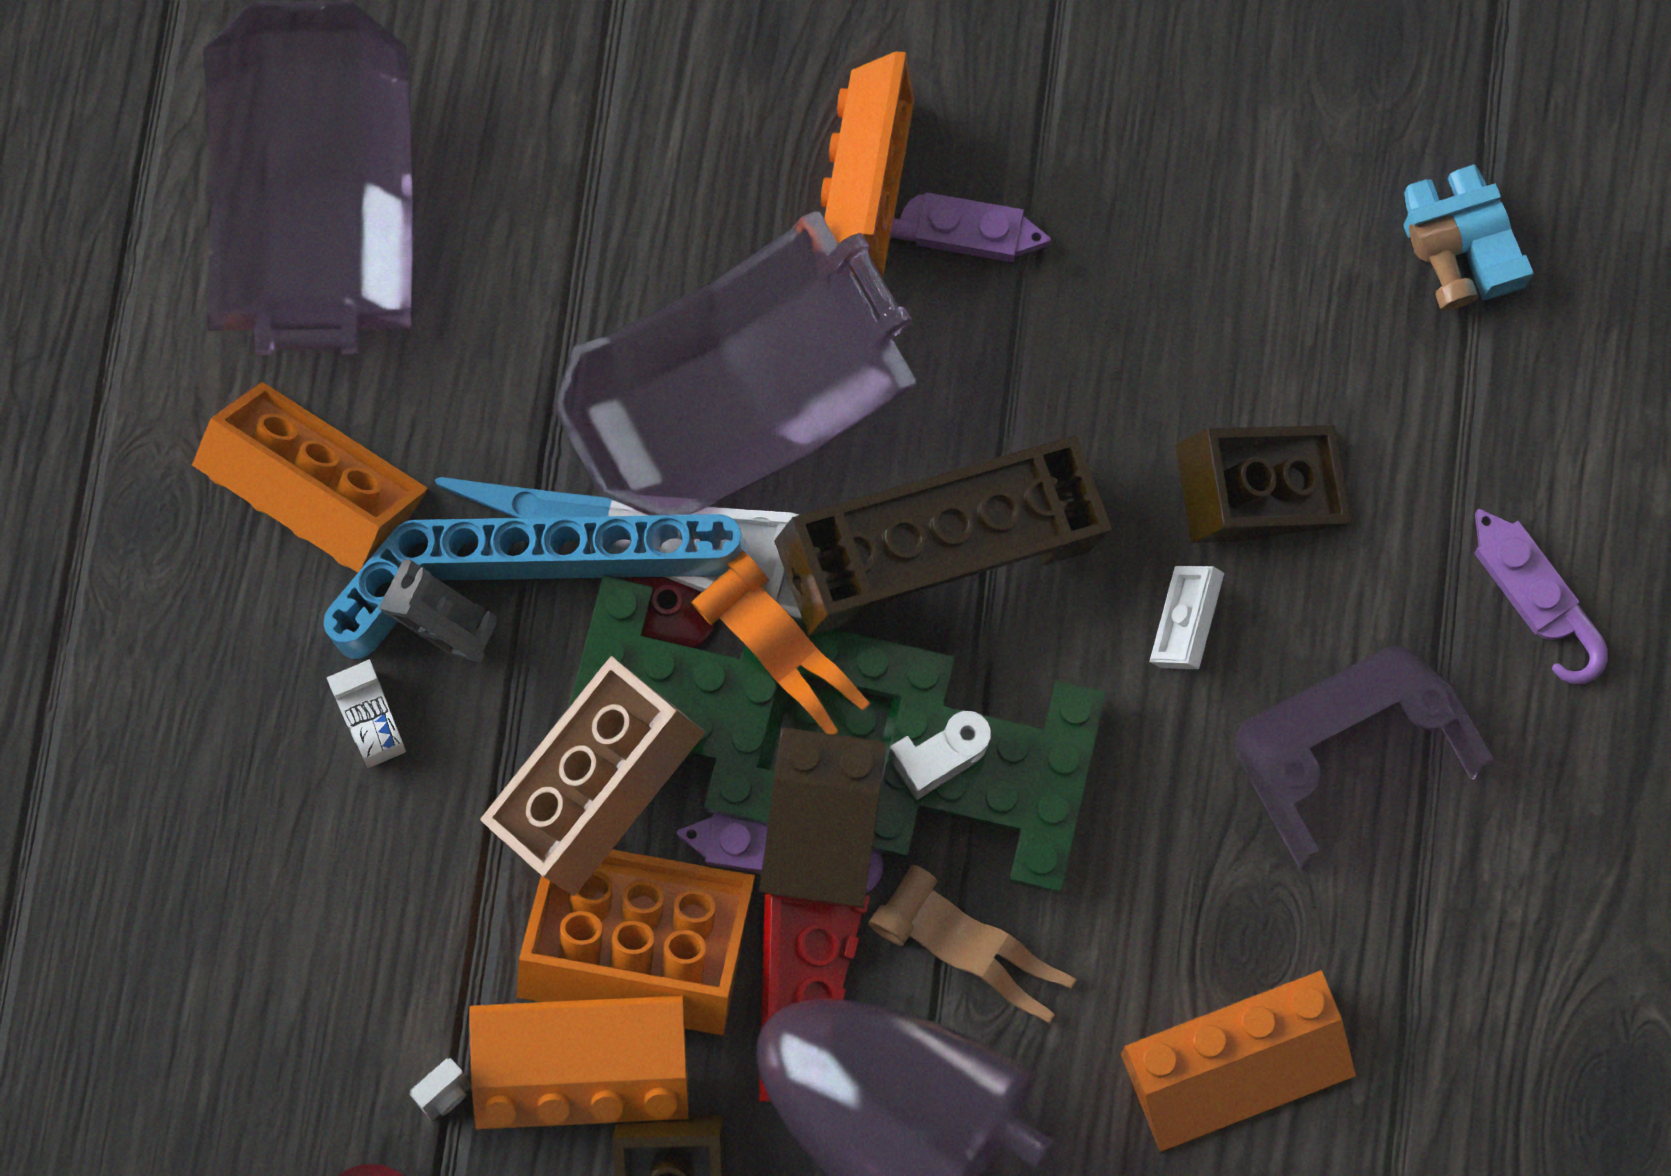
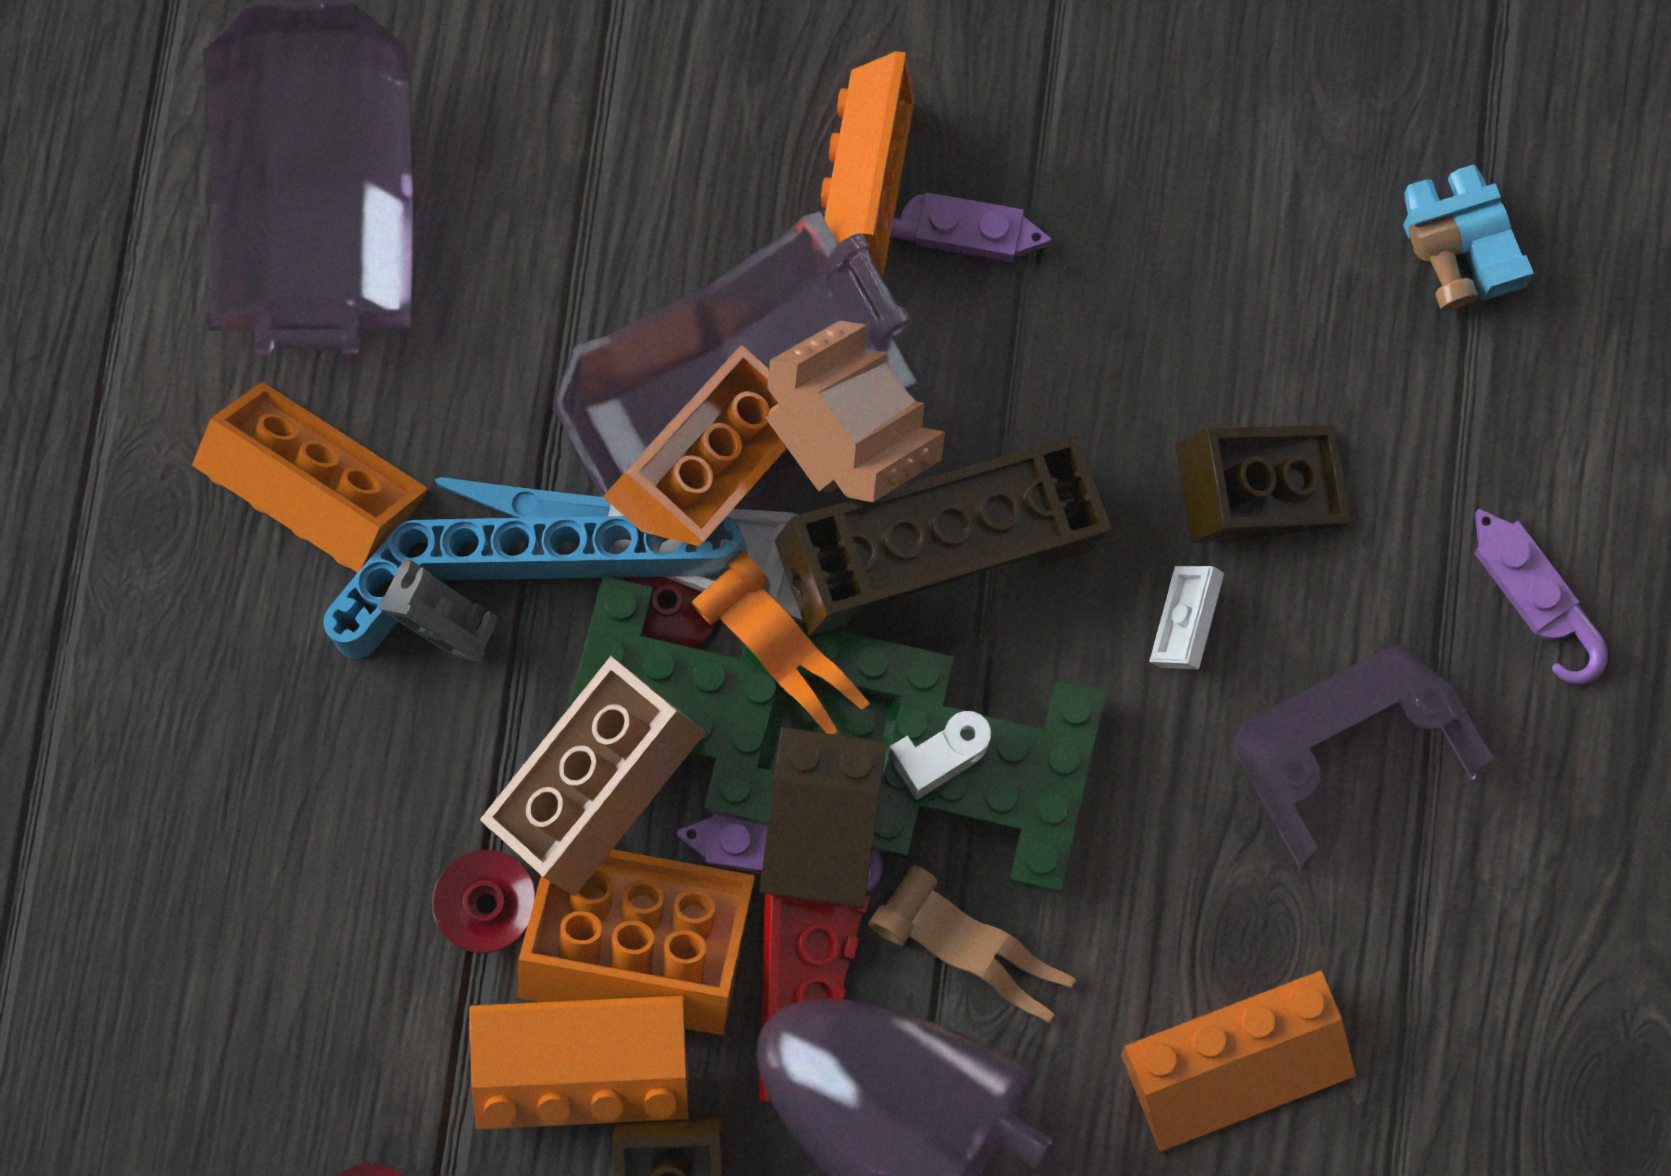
(367, 713): white leg -> none
(441, 1089): white plate -> none
(469, 882): none -> dark red dish
(703, 456): none -> orange slope
(849, 415): none -> nougat slope

